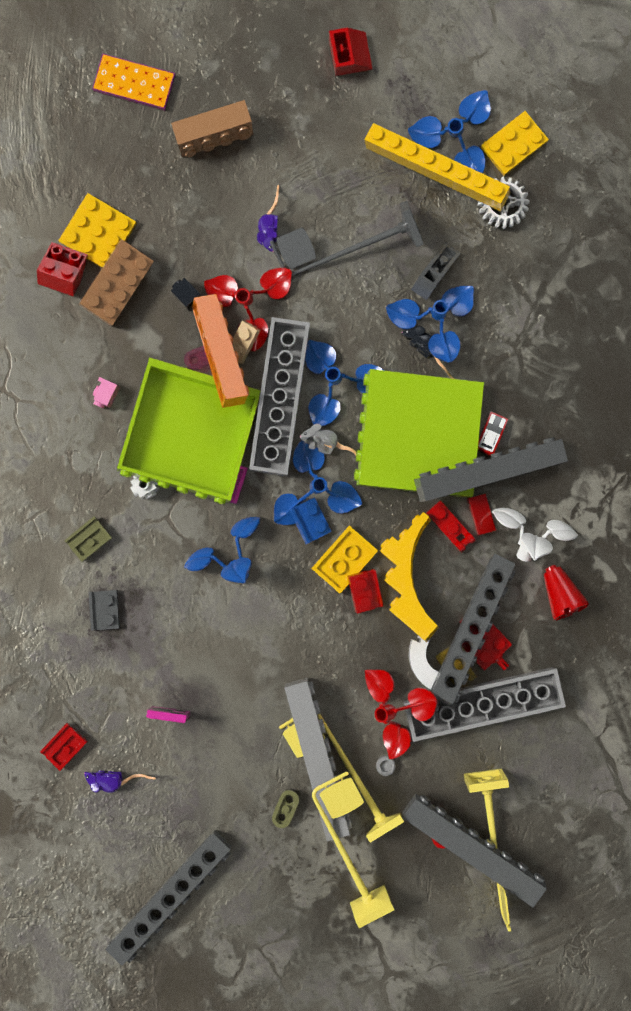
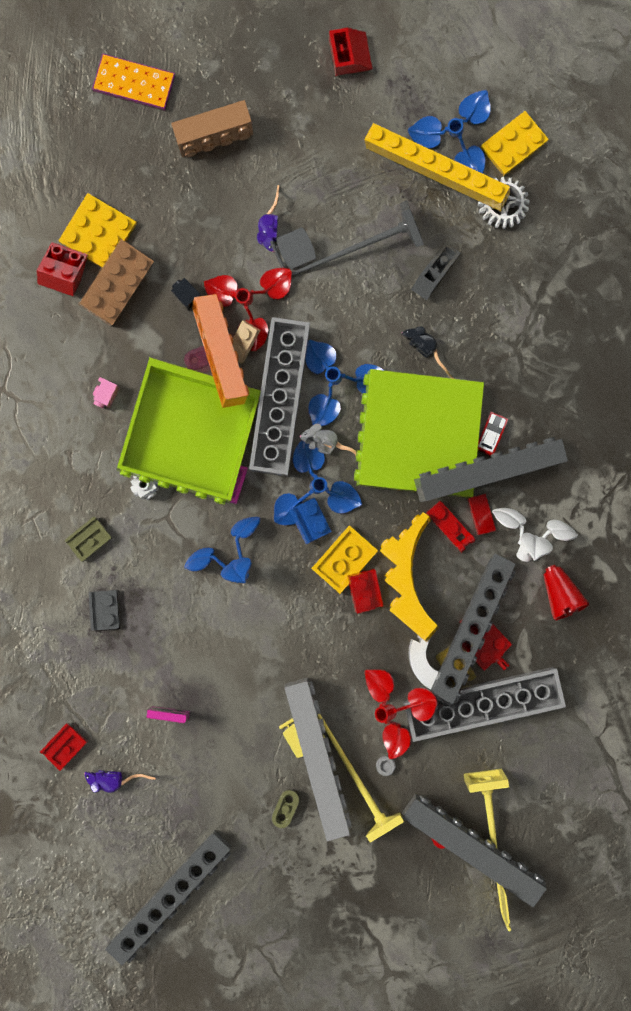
(340, 800): light yellow piece -> none
(443, 345): blue plant -> none

